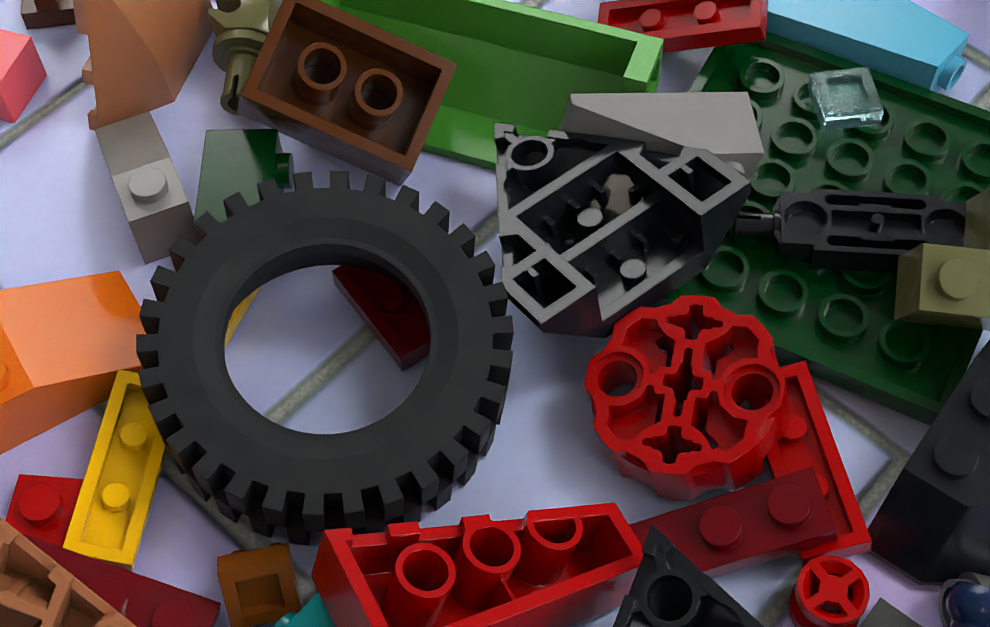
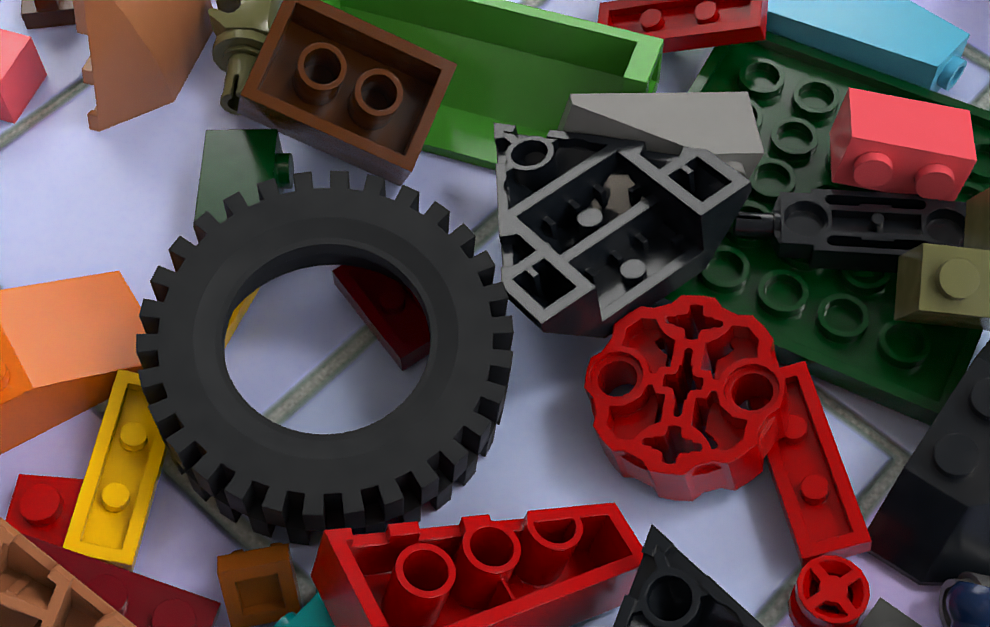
(147, 185): light grey slope -> none
(748, 524): dark red plate -> none
(845, 98): clear light blue tile -> none
(901, 145): none -> coral brick

